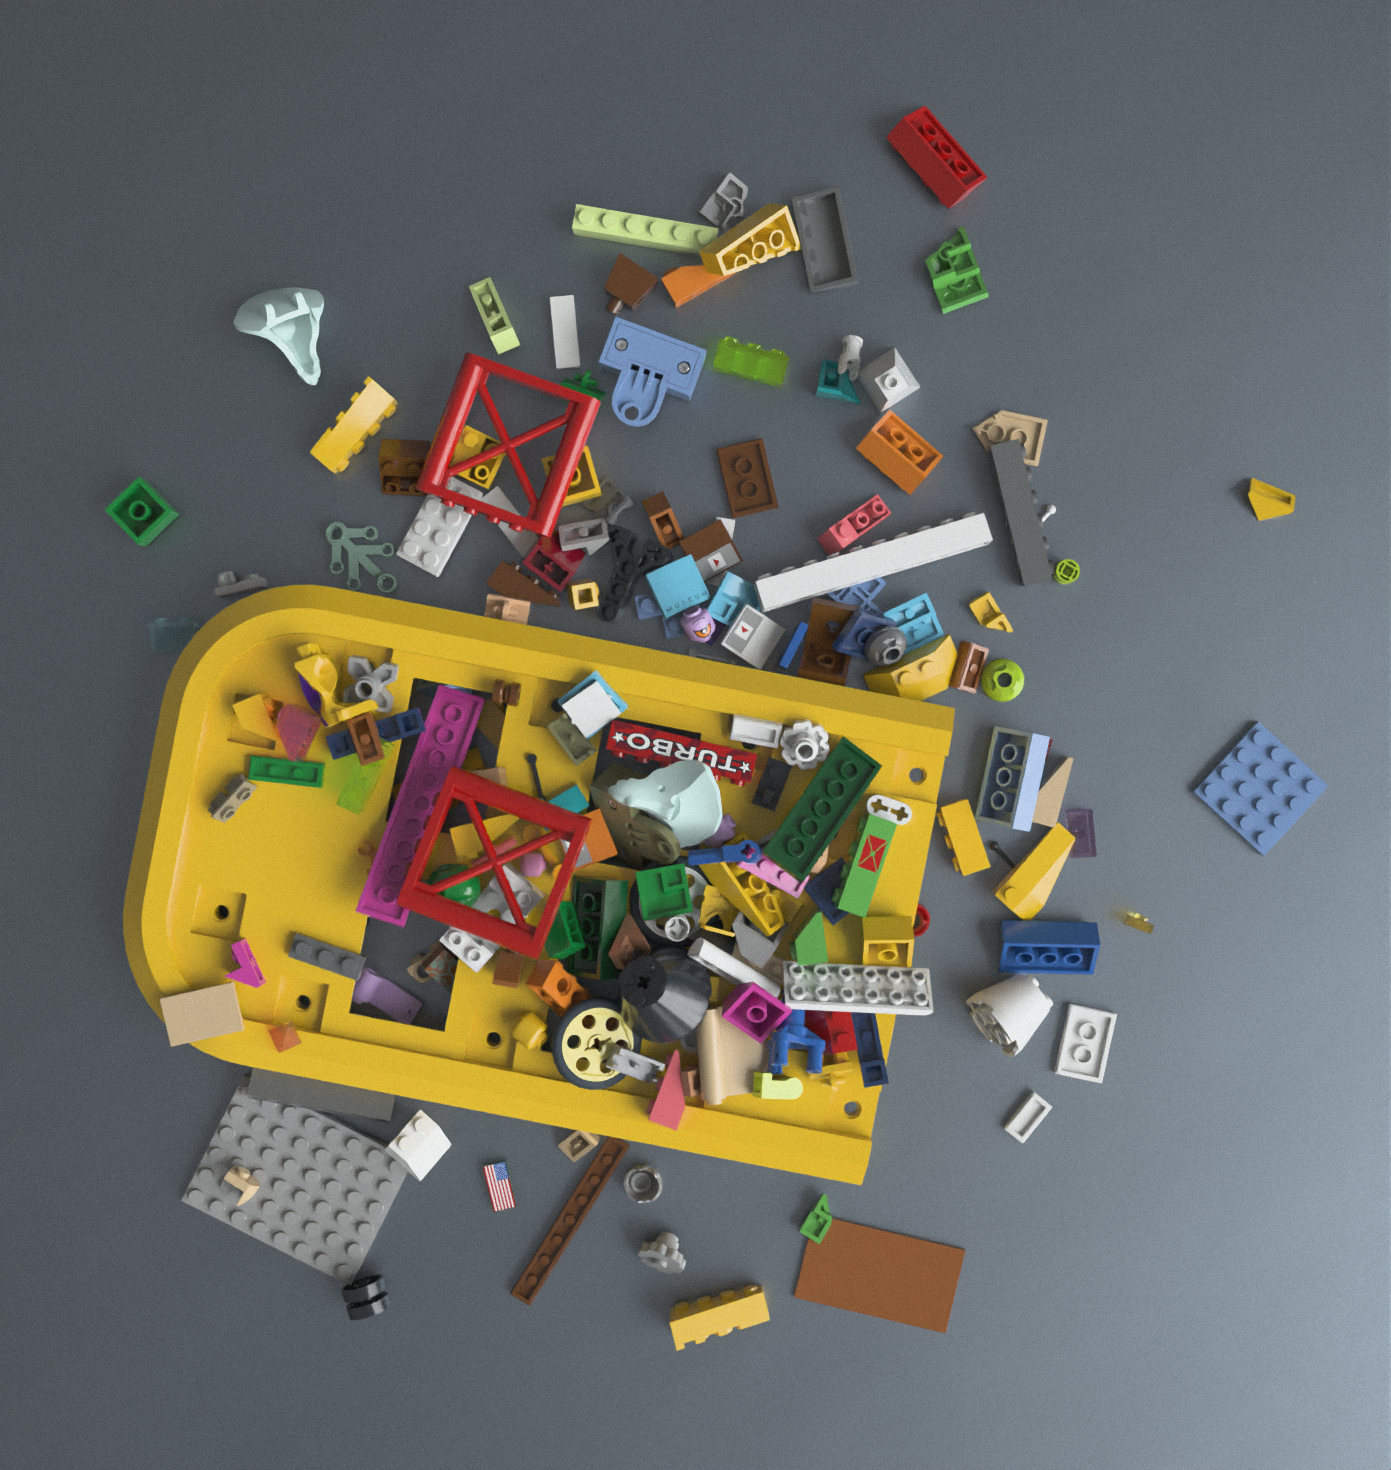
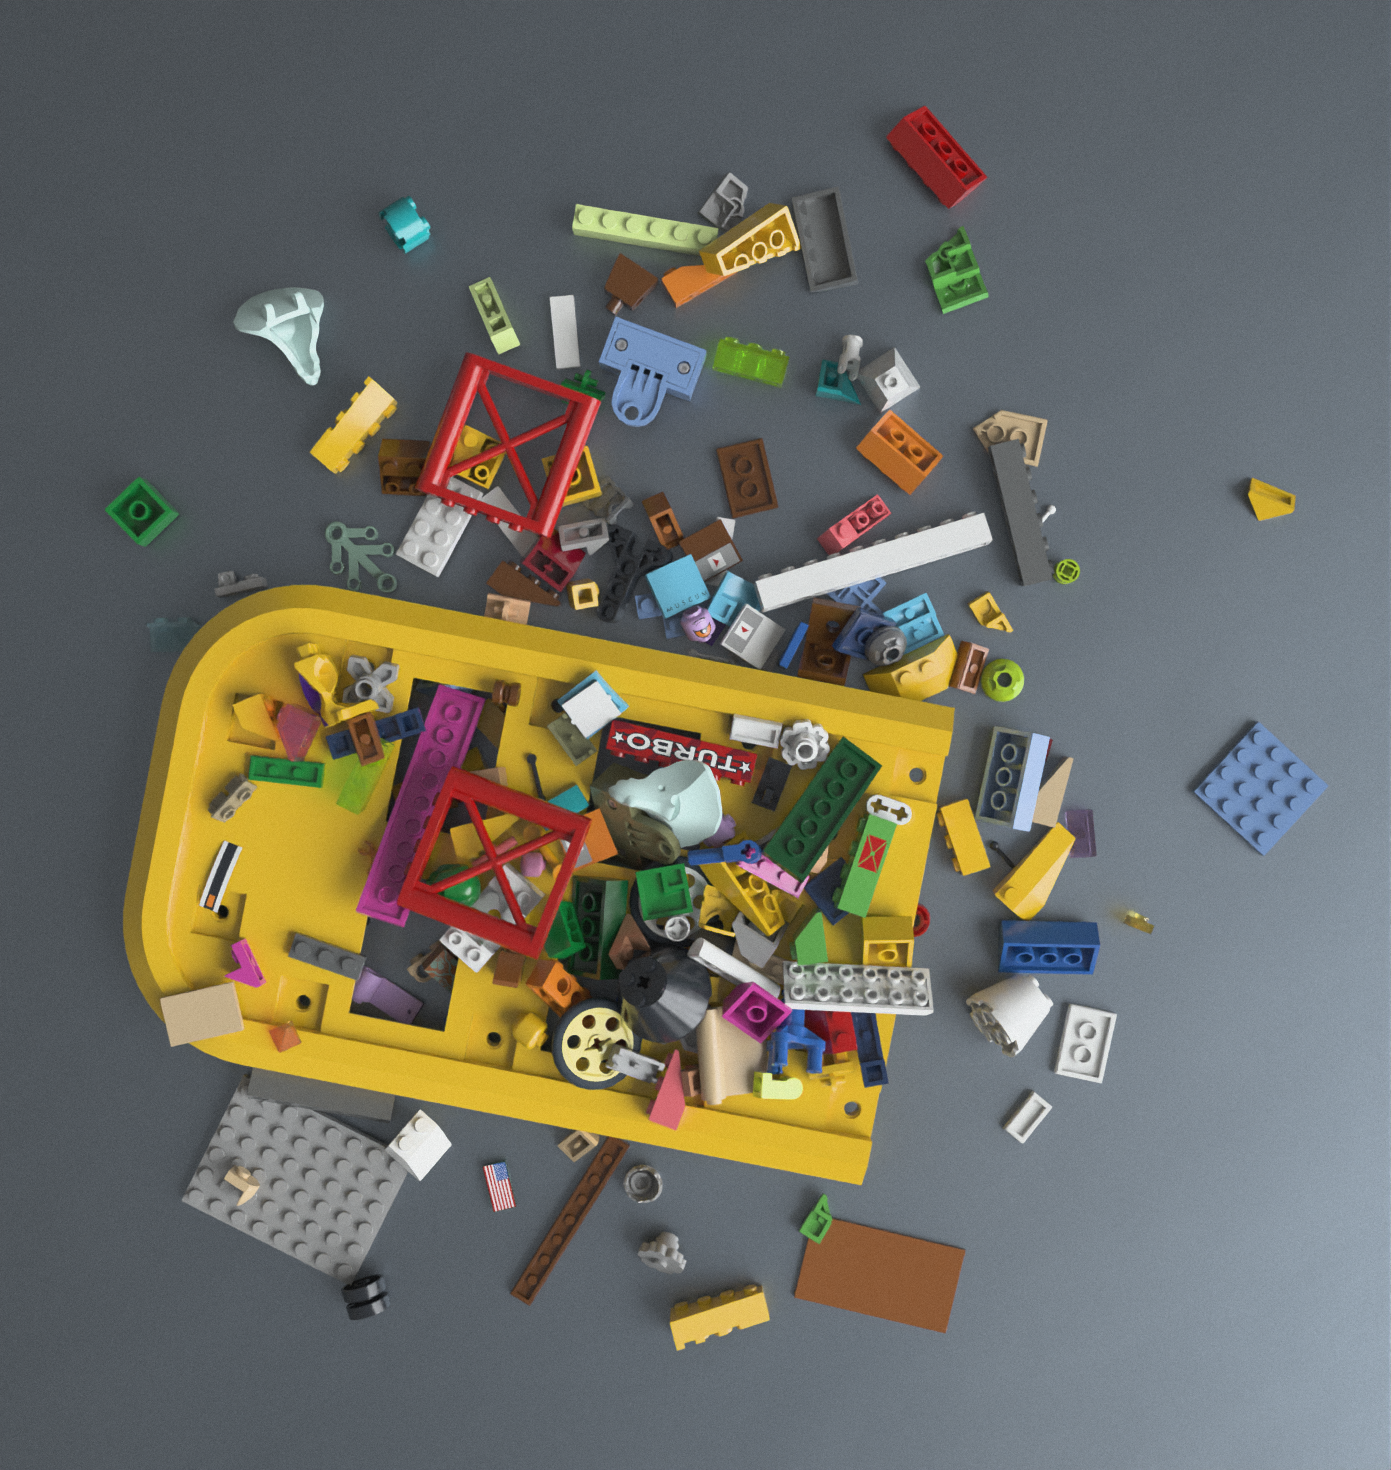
(220, 876): none -> sticker
(404, 224): none -> teal brick

